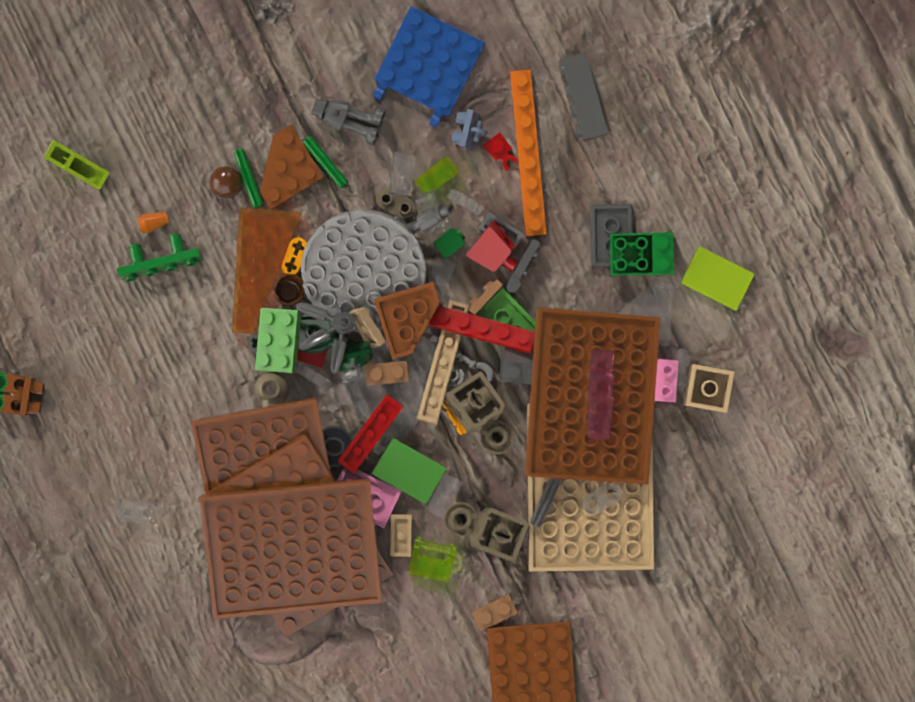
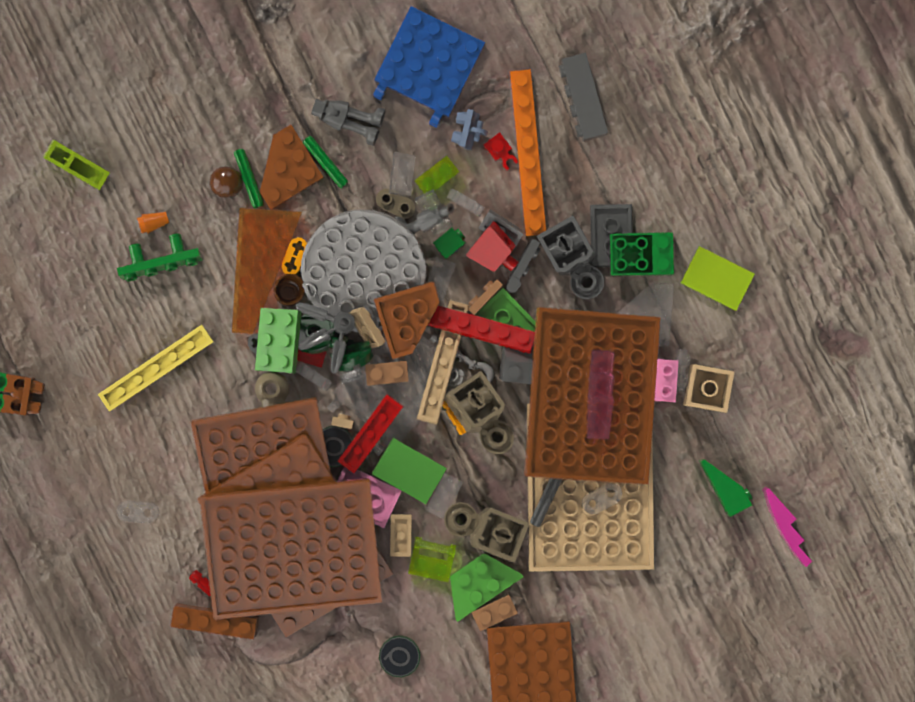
(155, 368): none -> light yellow plate
(202, 620): none -> dark orange brick
(203, 583): none -> red axle
(343, 421): none -> tan plate
(399, 656): none -> black tile
(479, 583): none -> bright green wing
(572, 257): none -> dark grey brick
(730, 493): none -> green slope
(783, 519): none -> dark pink slope

